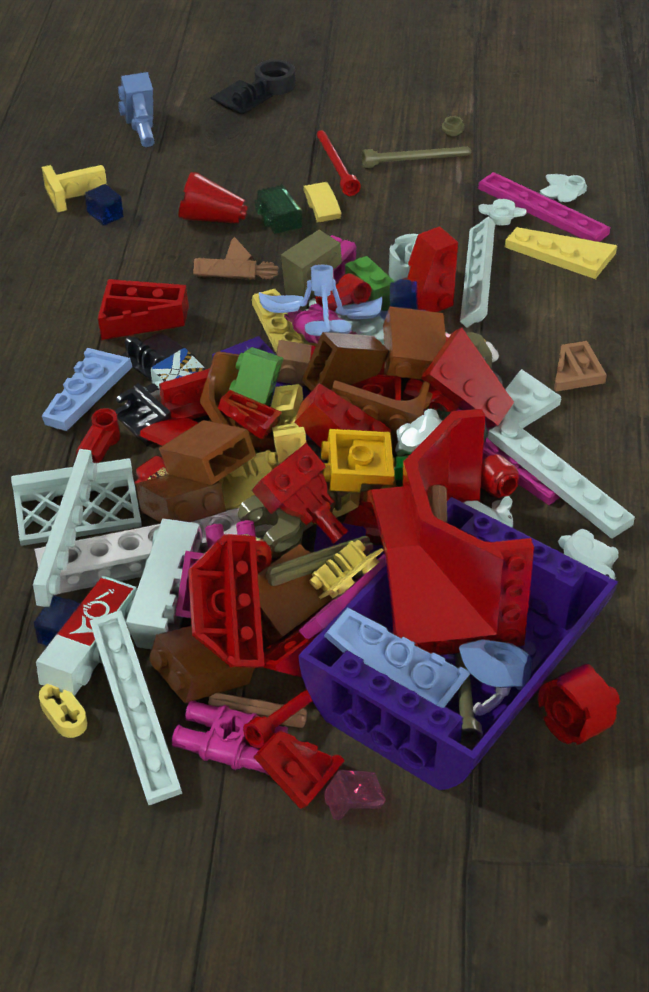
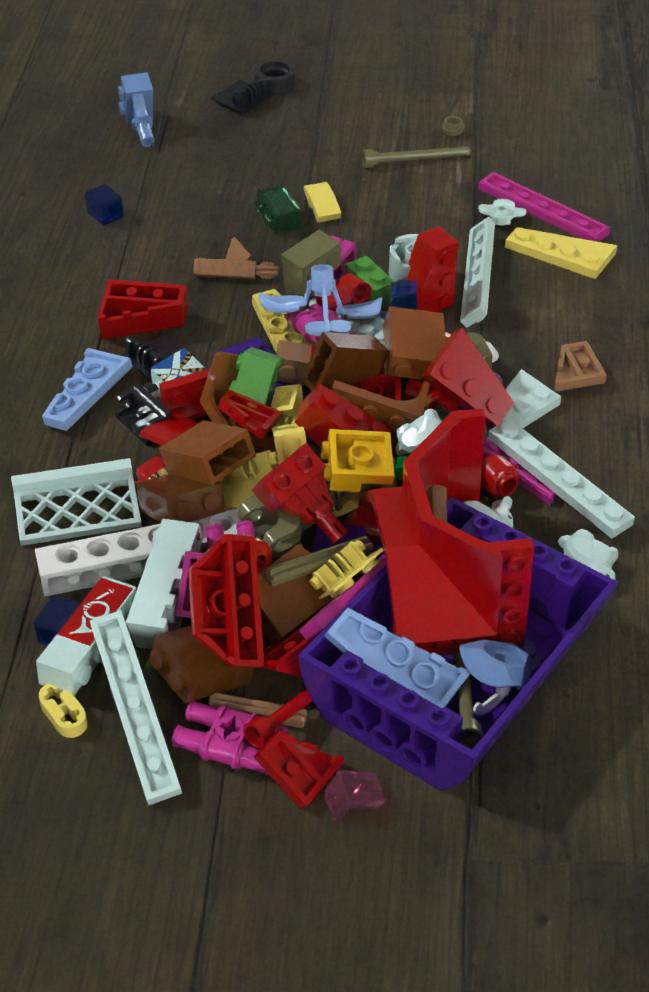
(63, 530): light aqua plate -> none
(71, 183): light yellow bracket -> none
(101, 434): red piece -> none
(210, 202): red cone -> none
(349, 183): red piece -> none
(564, 187): light aqua plate -> none
(578, 705): red brick -> none

